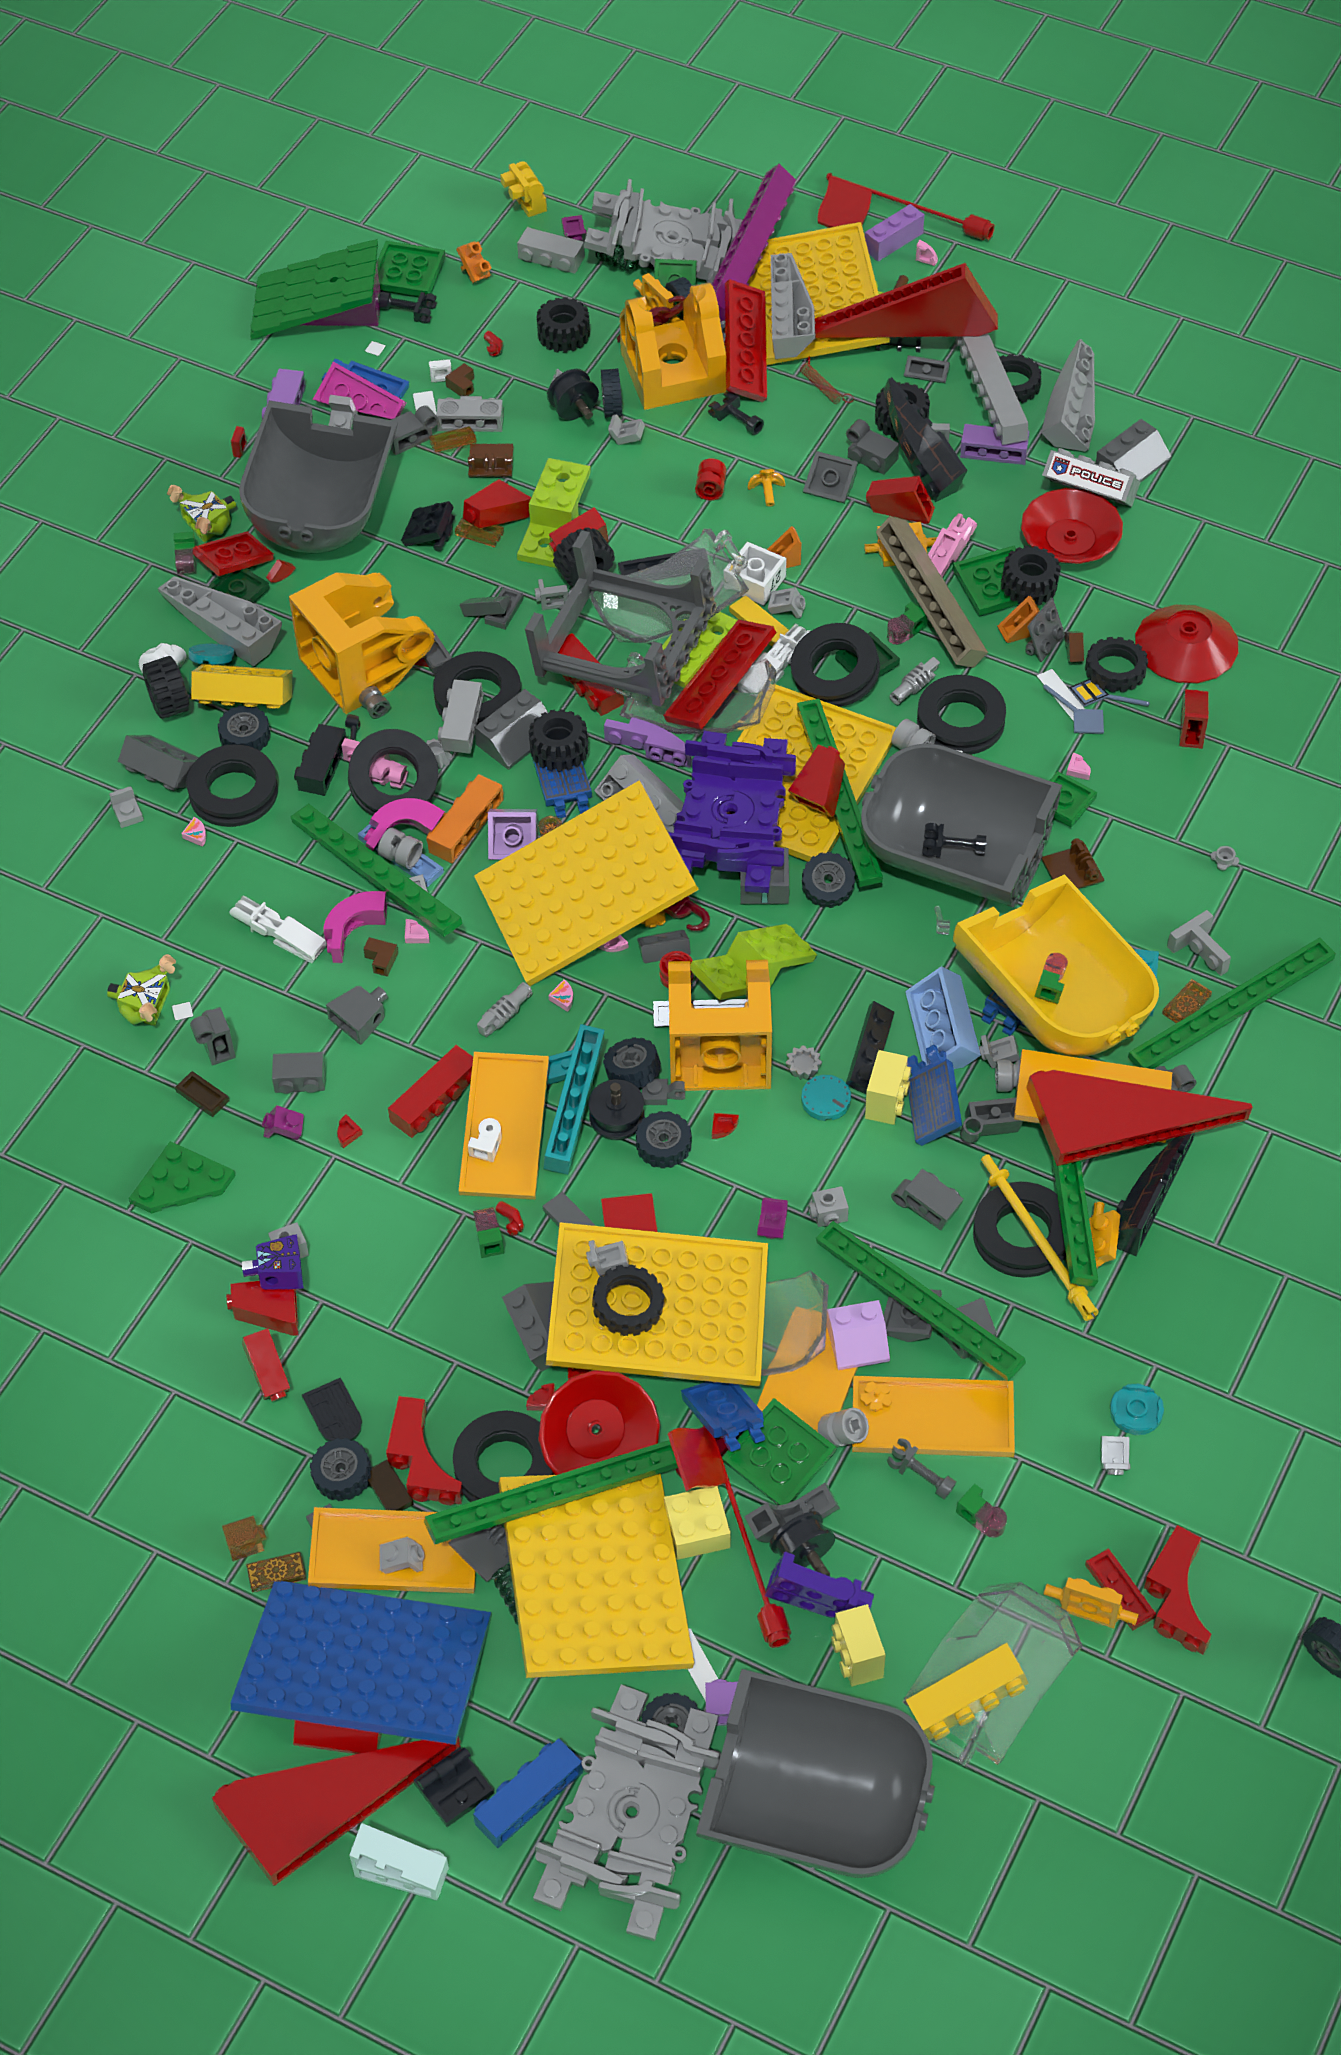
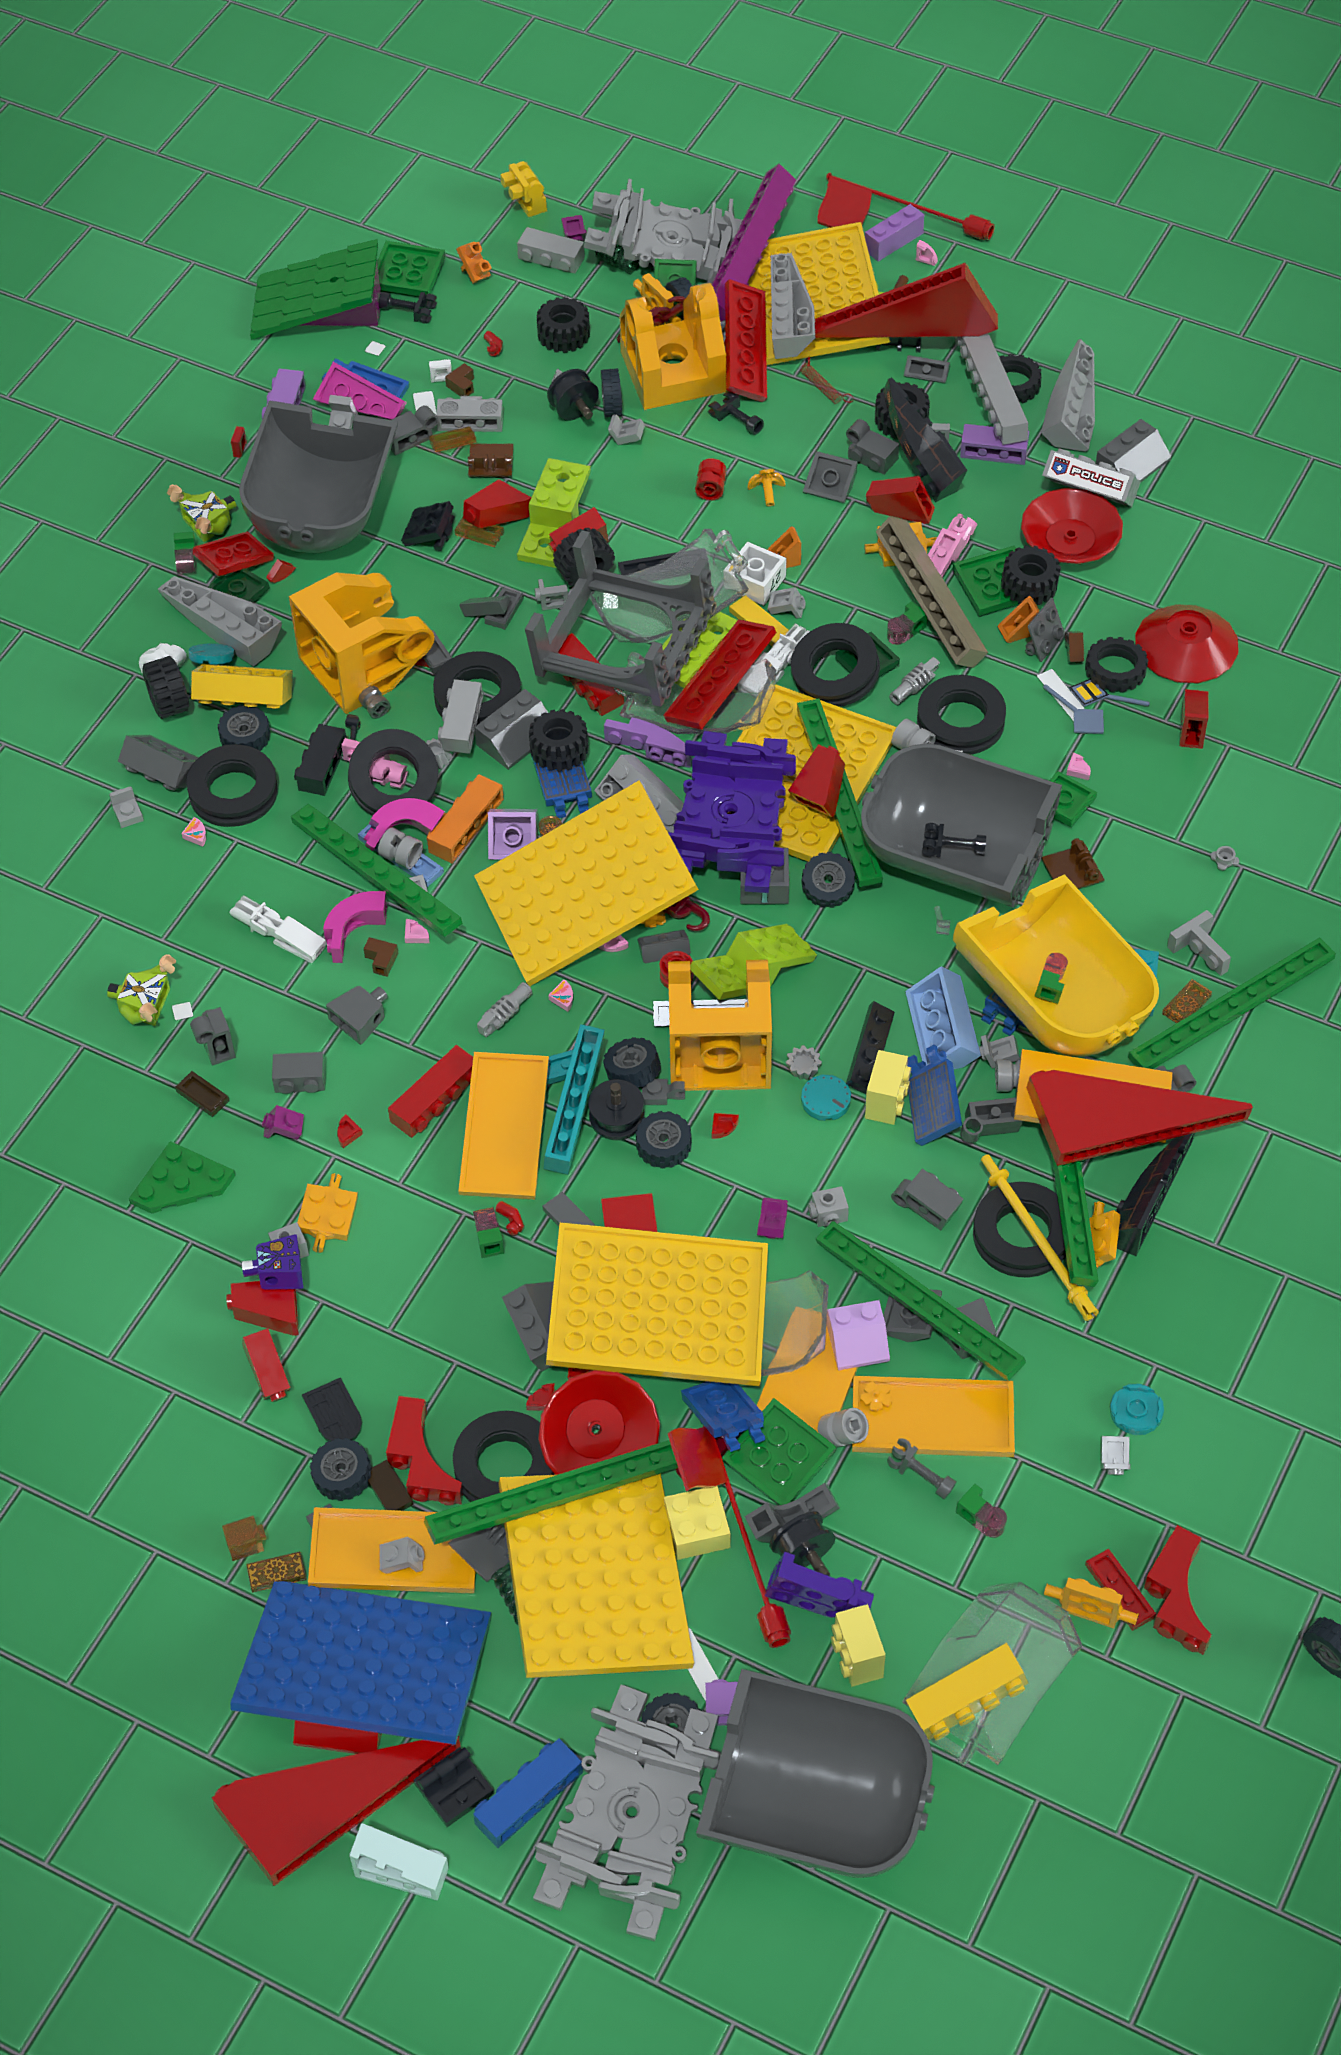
(327, 1212): none -> light orange plate
(488, 1141): white leg -> none
(607, 1256): light grey bracket -> none
(628, 1276): black tyre -> none

